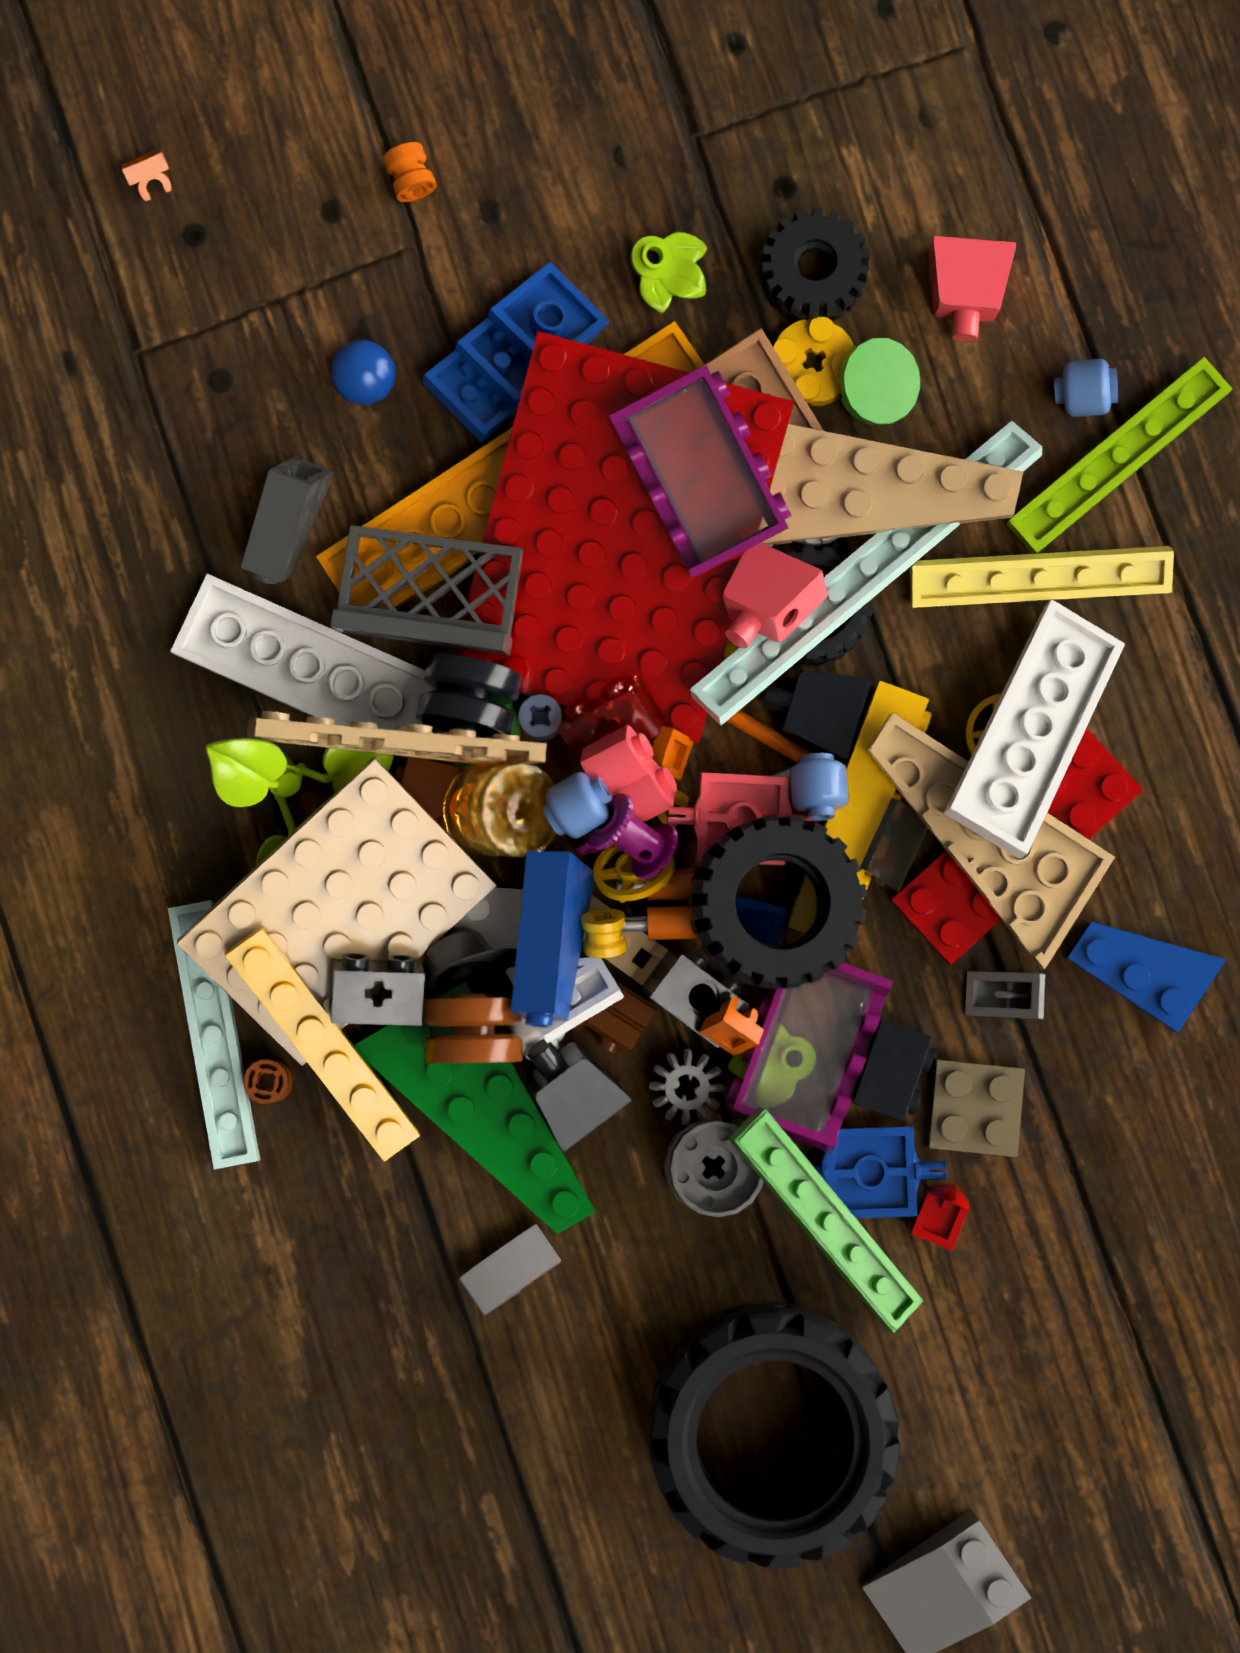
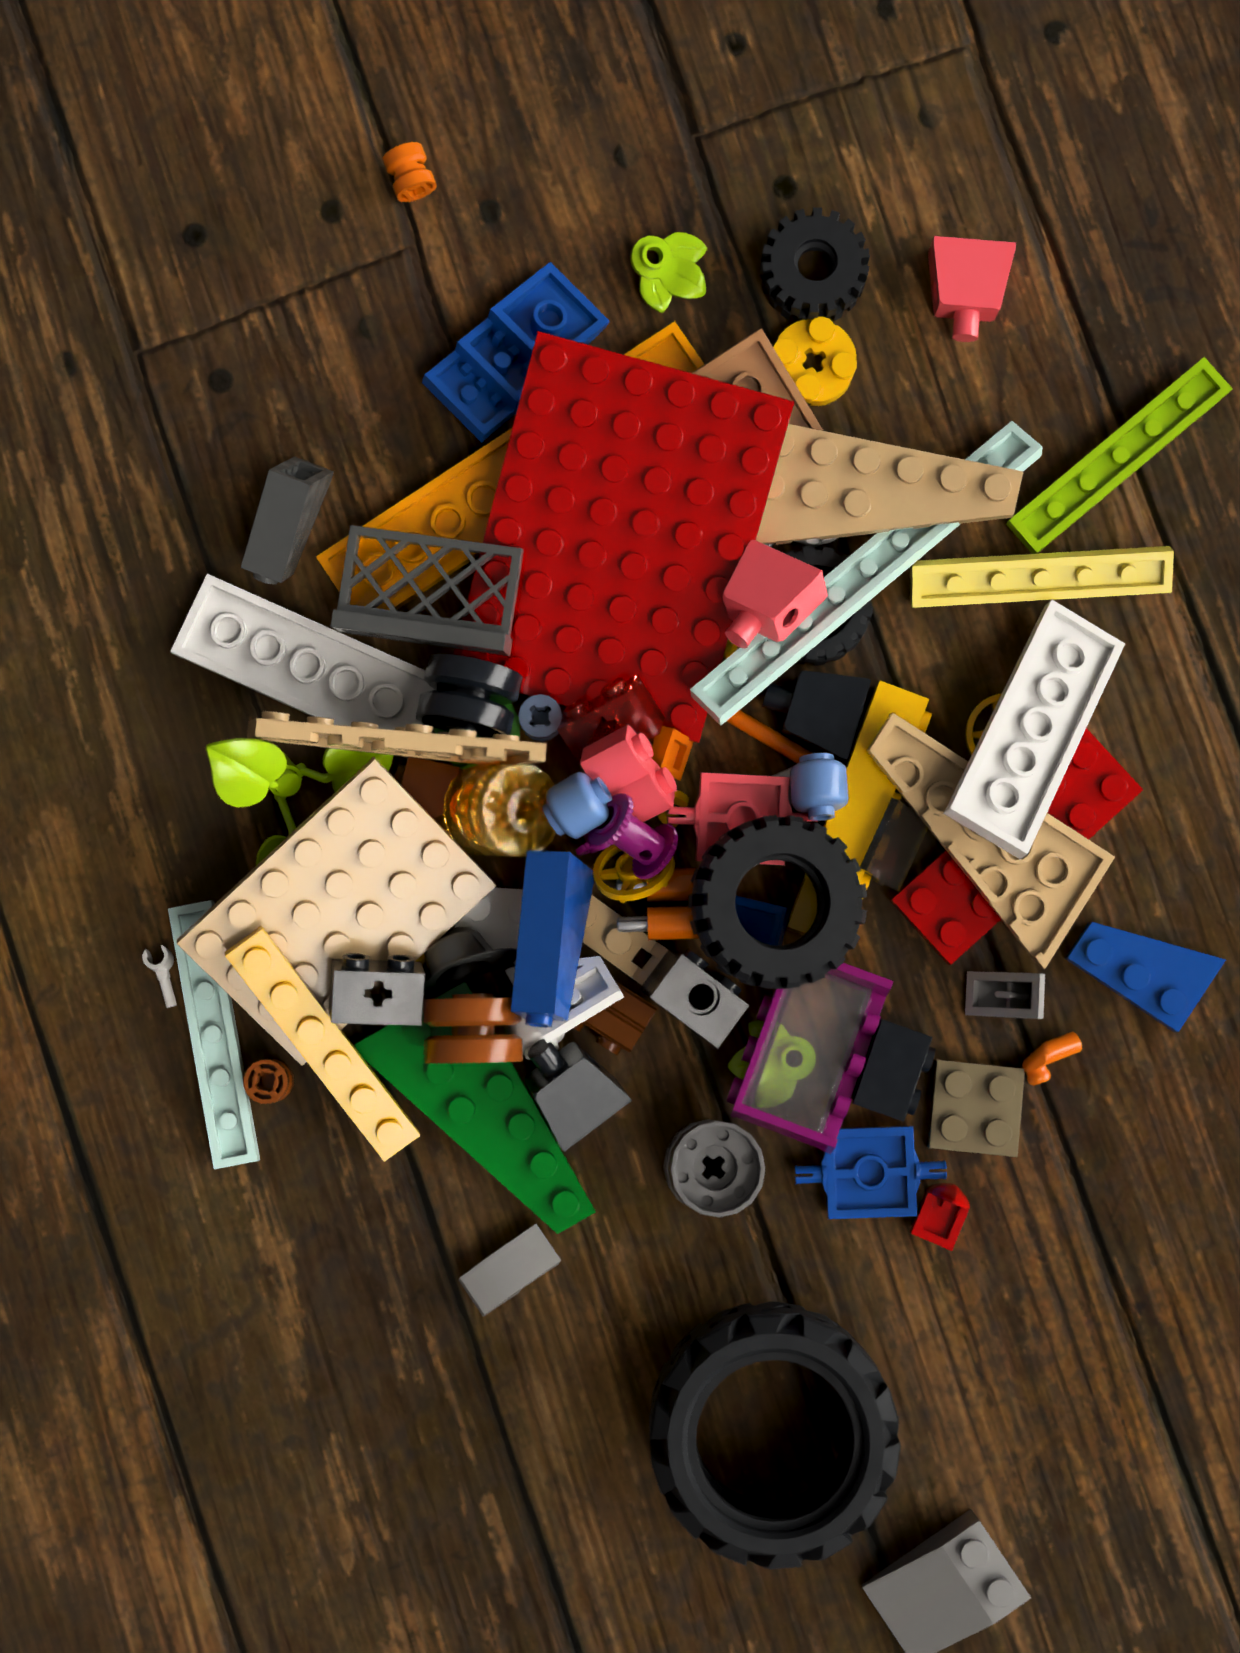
(146, 168): tile -> none
(162, 973): none -> white hand
(363, 372): blue hair -> none
(604, 933): yellow wheel -> none
(701, 470): clear window -> none
(701, 1090): light grey gear -> none
(731, 1029): orange tile -> none
(825, 1219): tile -> none
(879, 381): tile -> none
(1047, 1053): none -> orange arm
(1087, 388): medium blue head -> none

